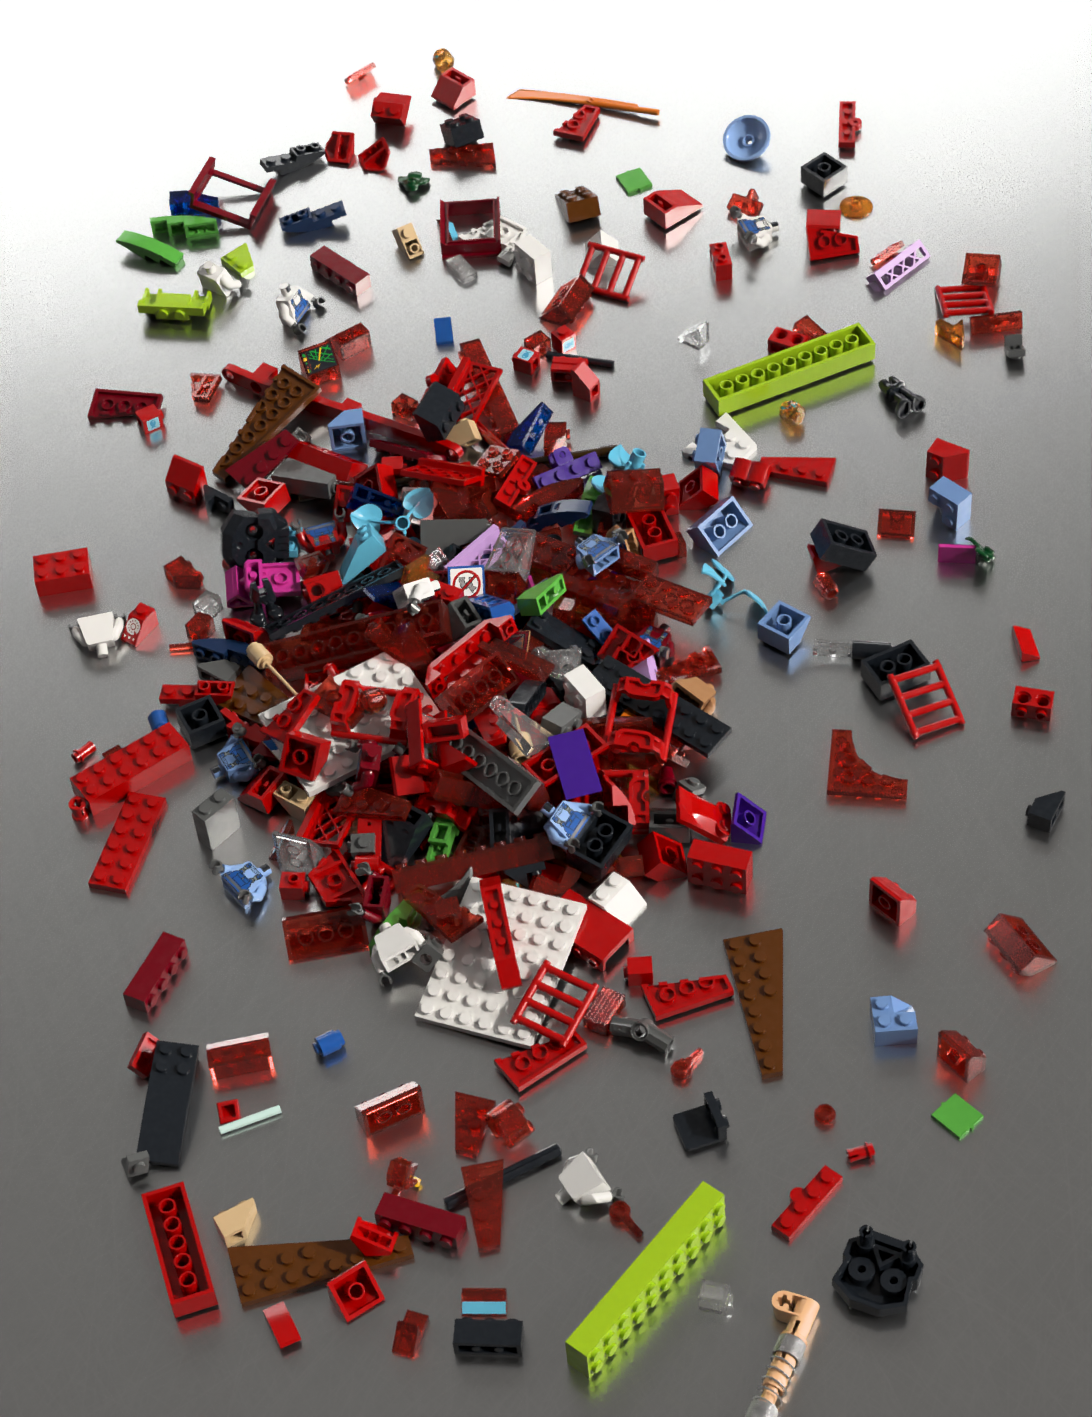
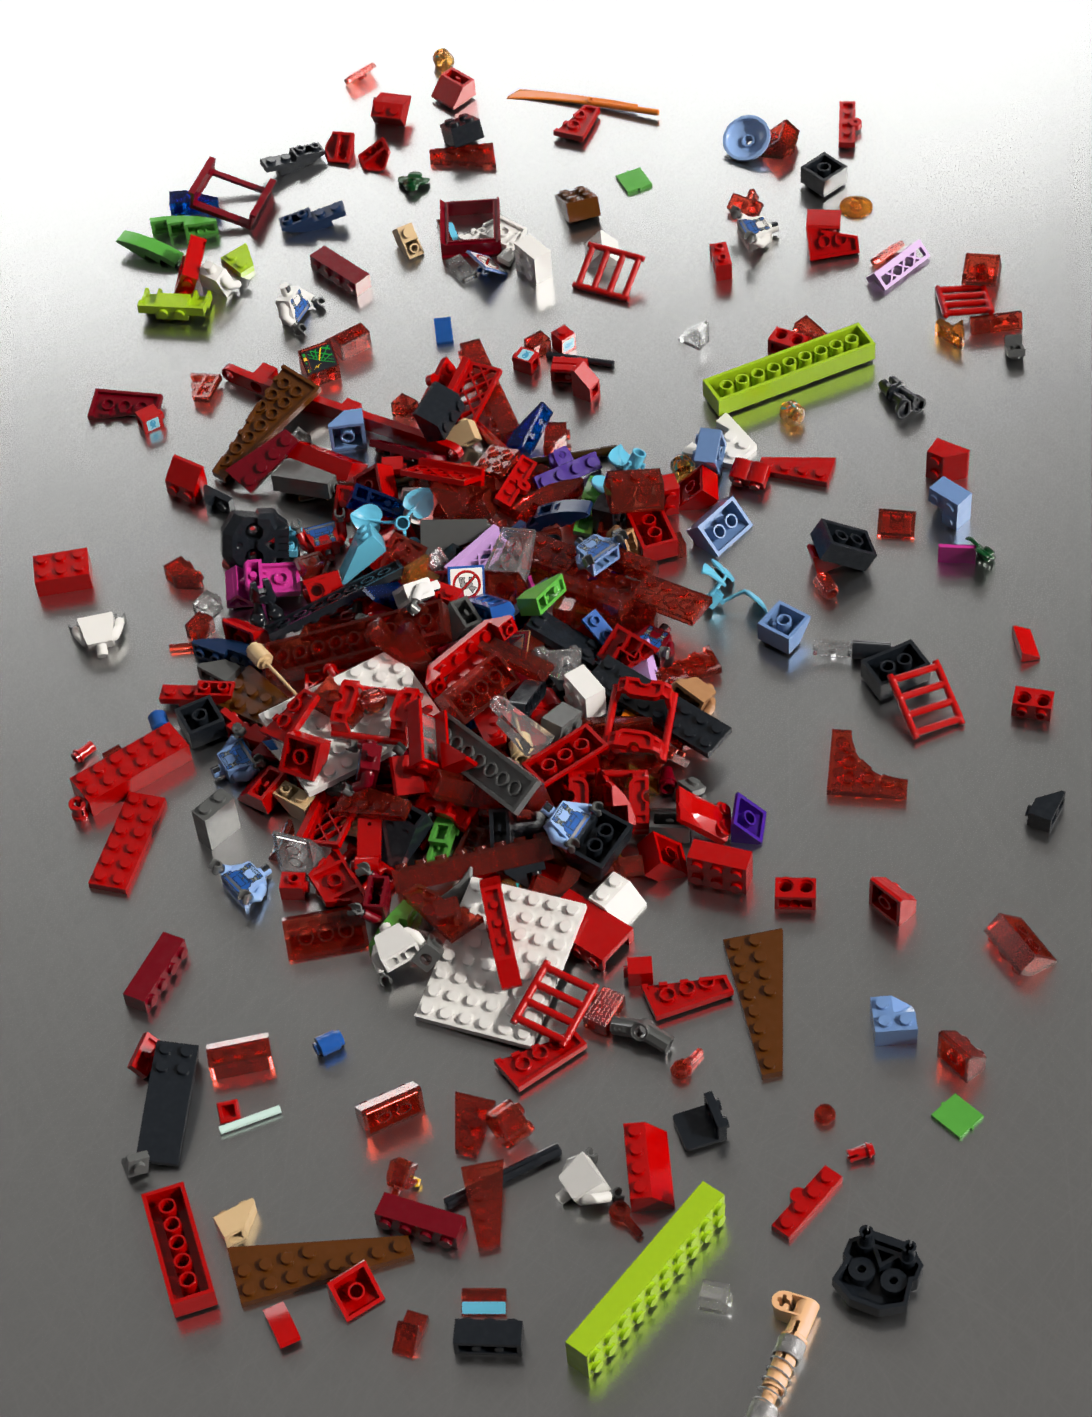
(139, 624): red slope -> none
(190, 266): none -> red door
(264, 494): red slope -> none
(362, 844): dark grey bracket -> none
(372, 1238): red slope -> none
(445, 729): red brick -> none
(486, 264): none -> piece
(568, 301): clear red slope -> none
(574, 764): dark purple sticker -> none
(648, 1167): none -> red slope
(669, 206): slope -> none
(682, 466): none -> clear orange head
(782, 141): none -> clear red slope
(795, 893): none -> red brick

